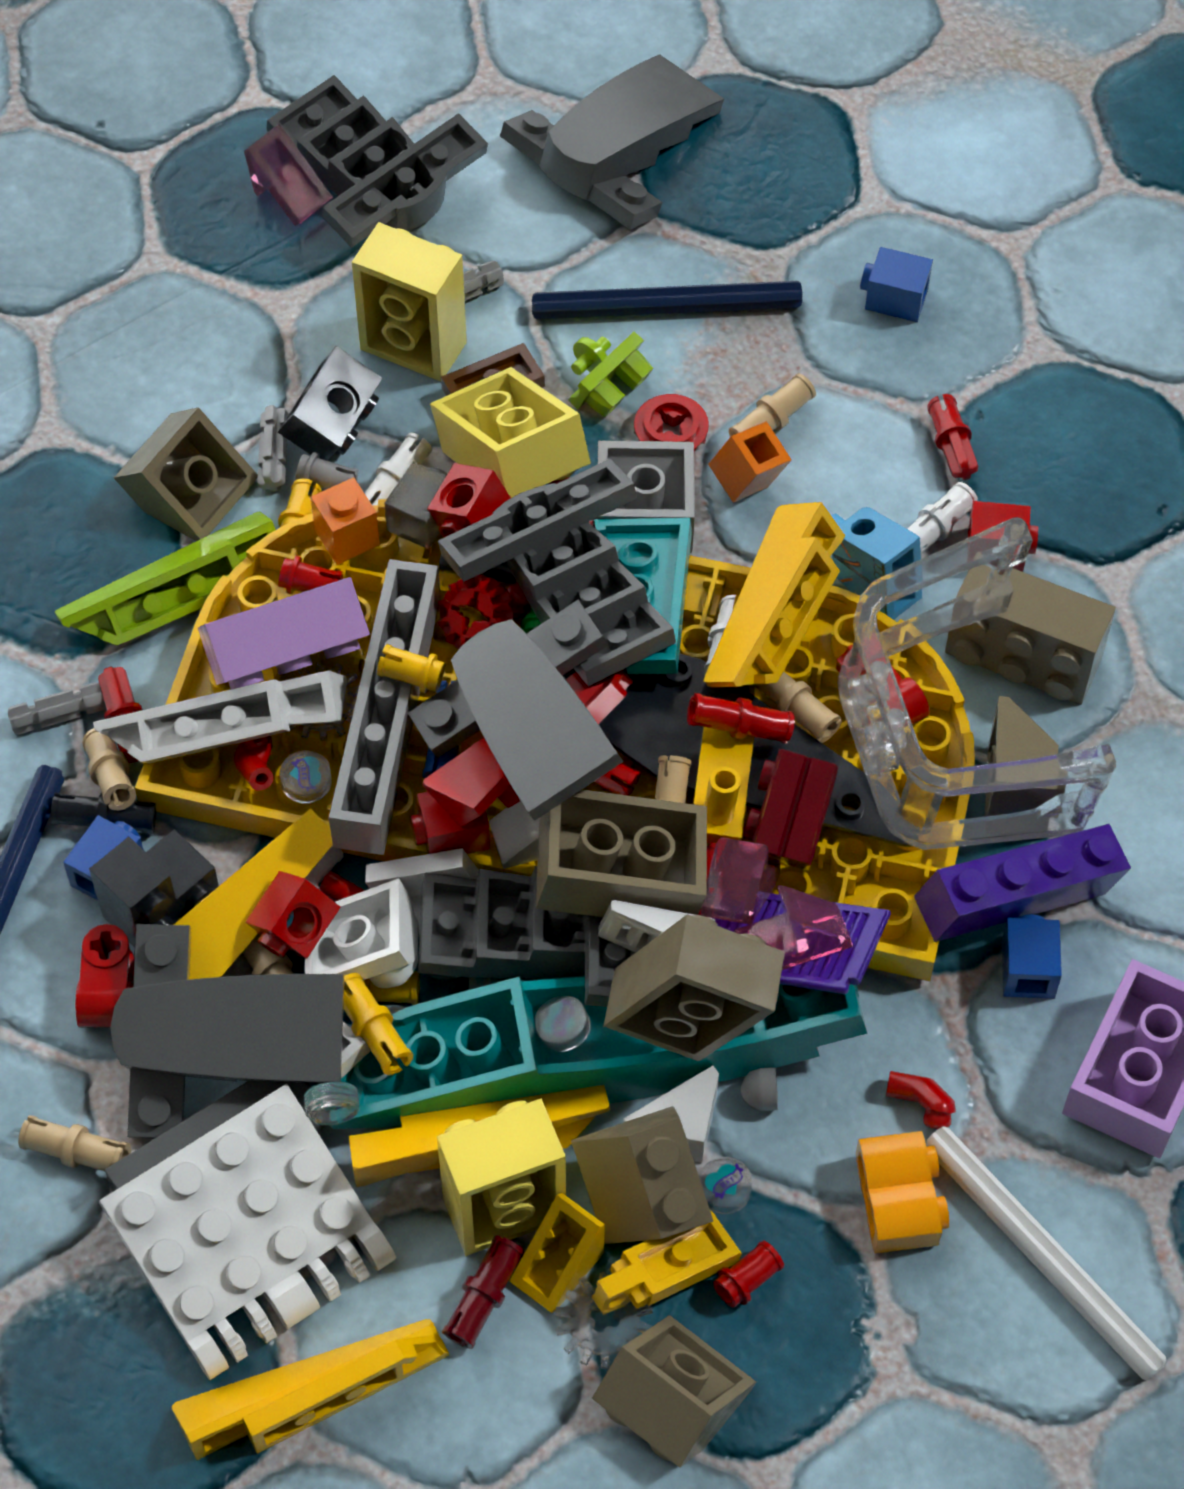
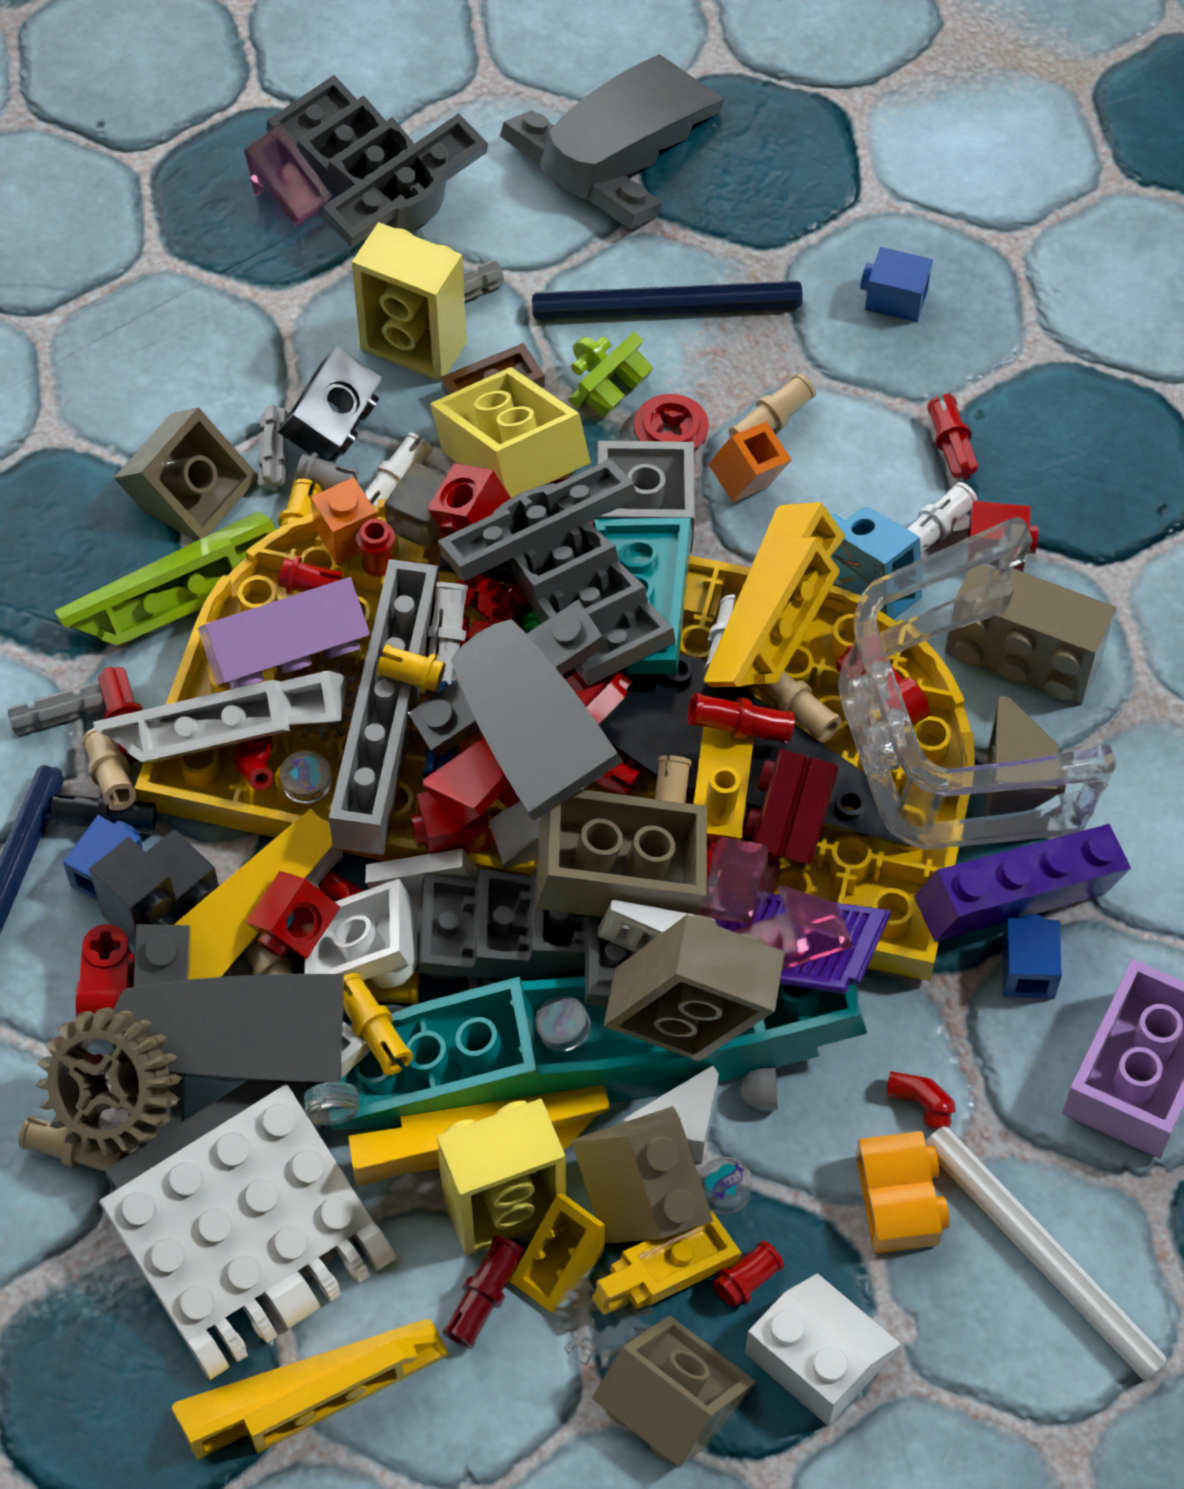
(80, 1087): none -> dark tan gear
(375, 541): none -> red pin
(447, 625): none -> white pin
(819, 1347): none -> white slope

